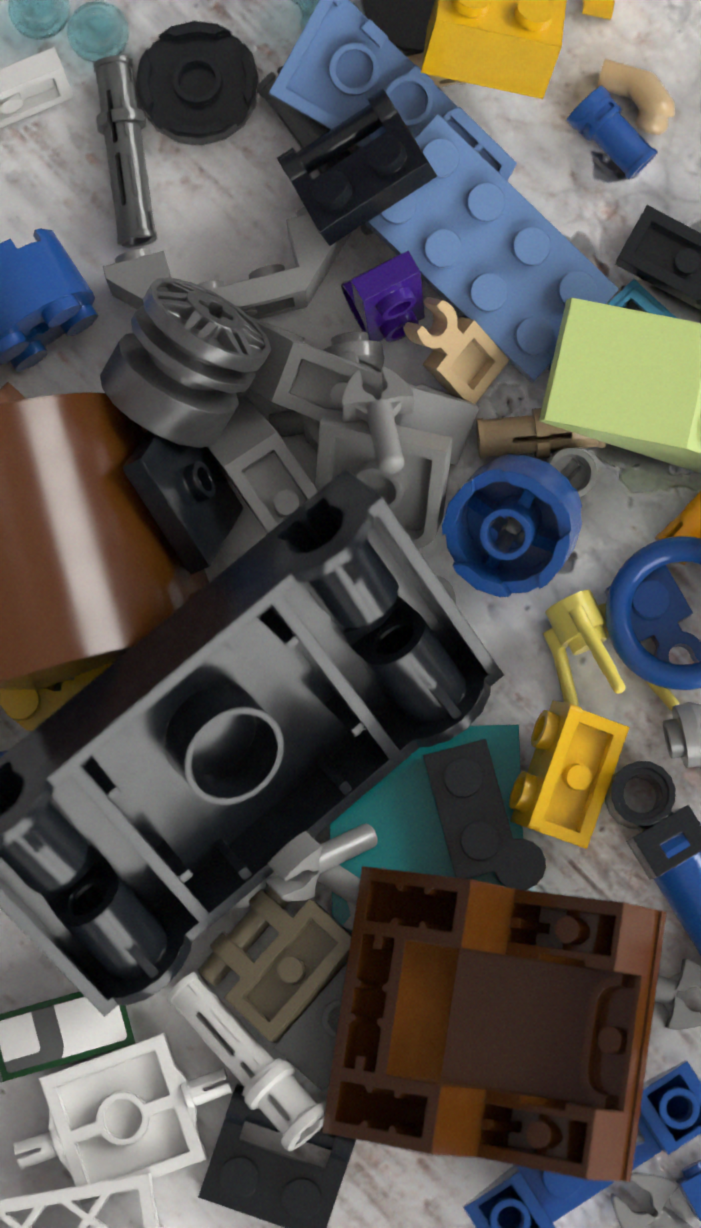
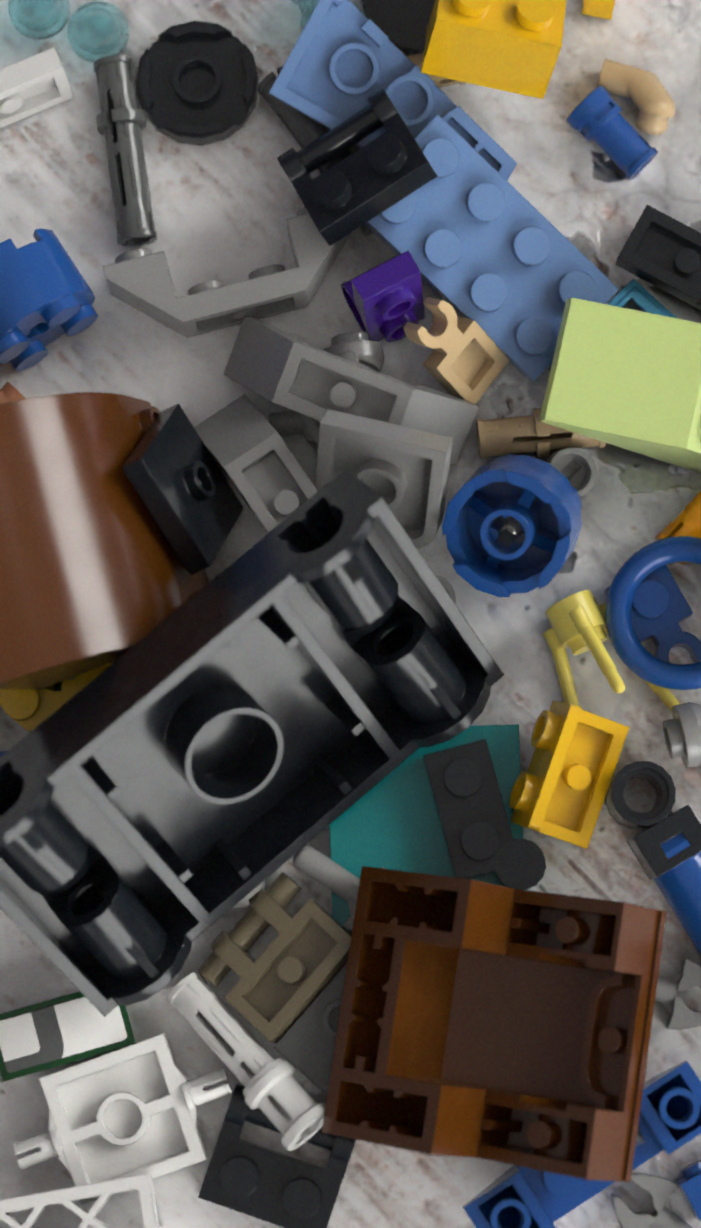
(184, 362): flat silver wheel -> none
(304, 859): light grey bar -> none
(380, 415): light grey bar -> none

